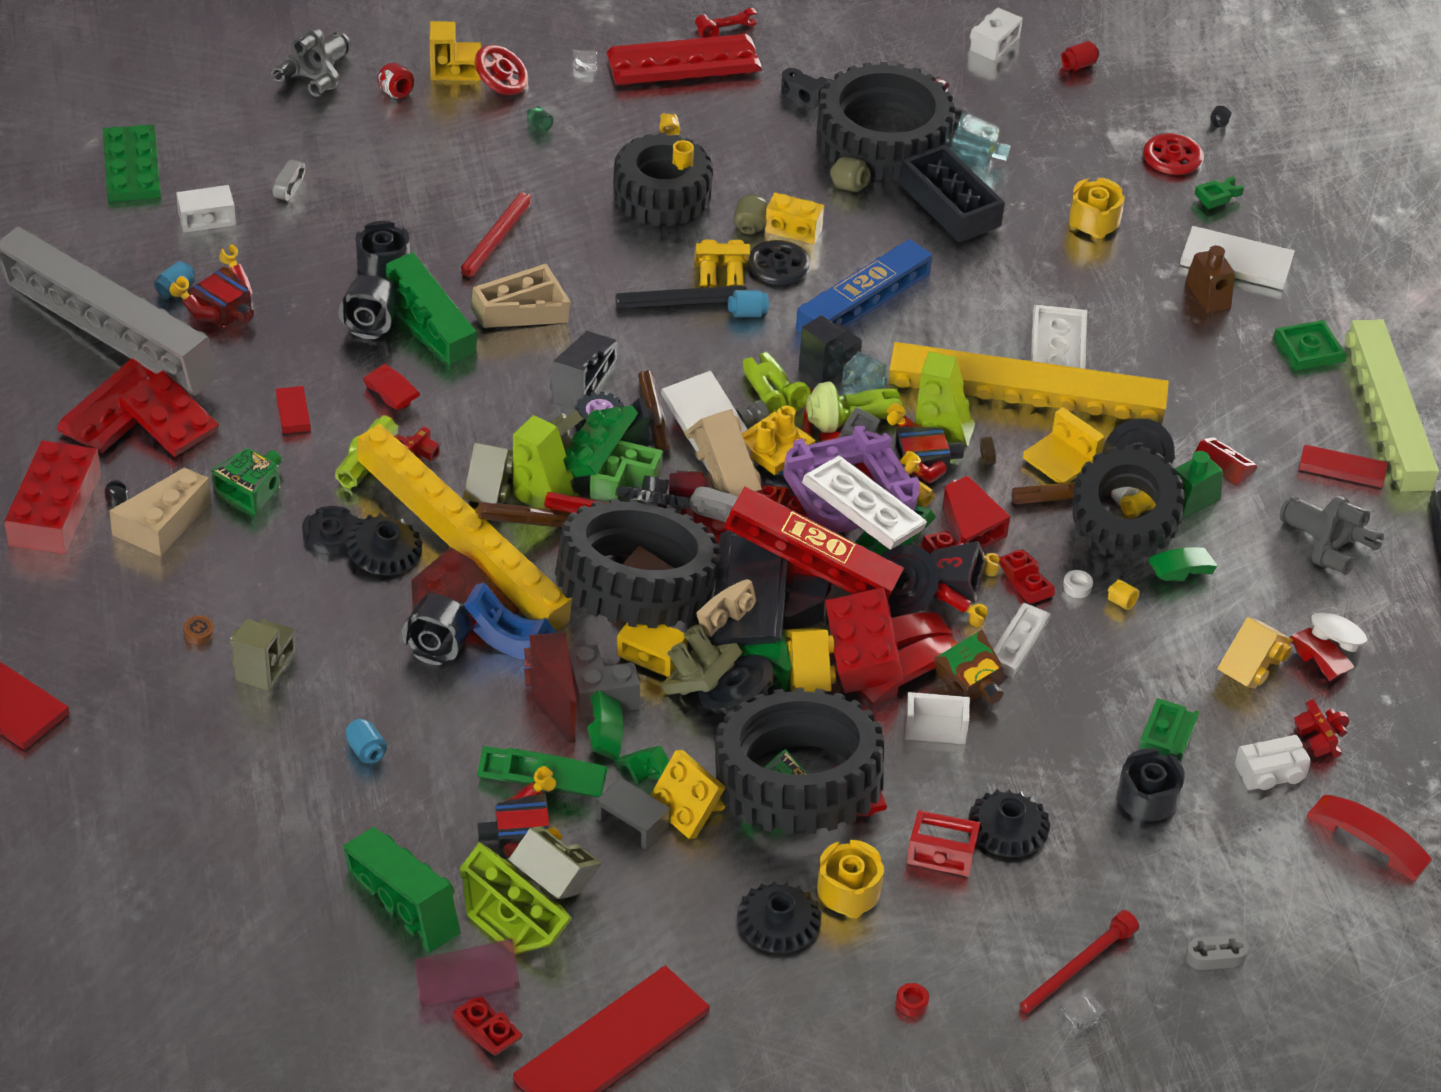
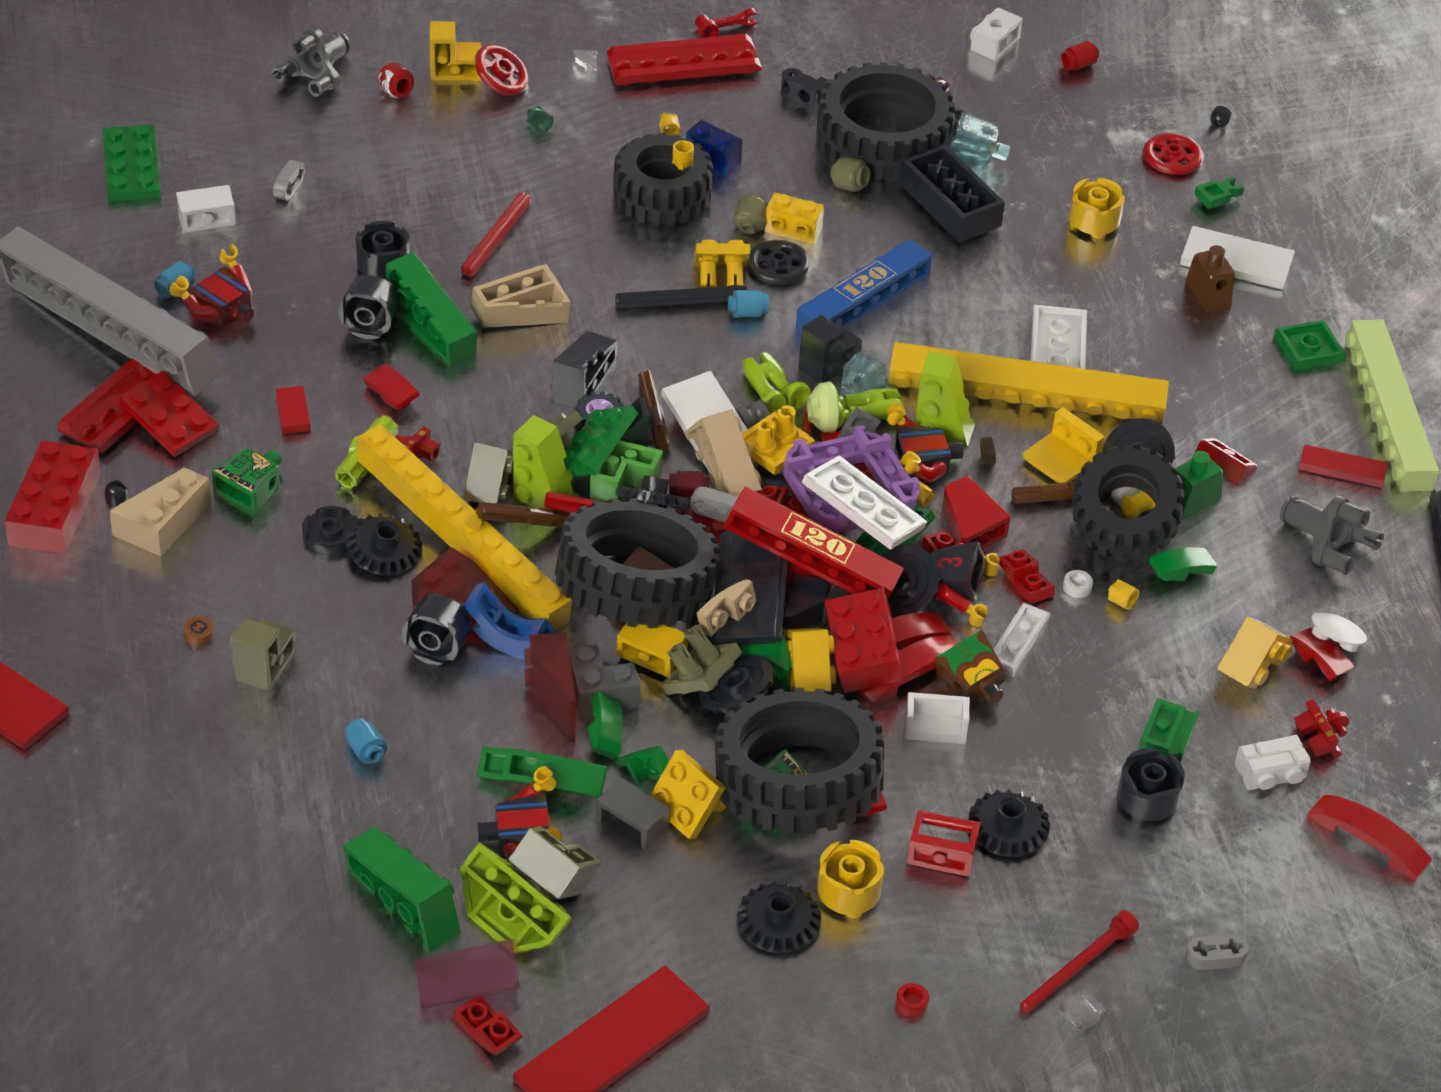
(721, 146): none -> clear blue brick

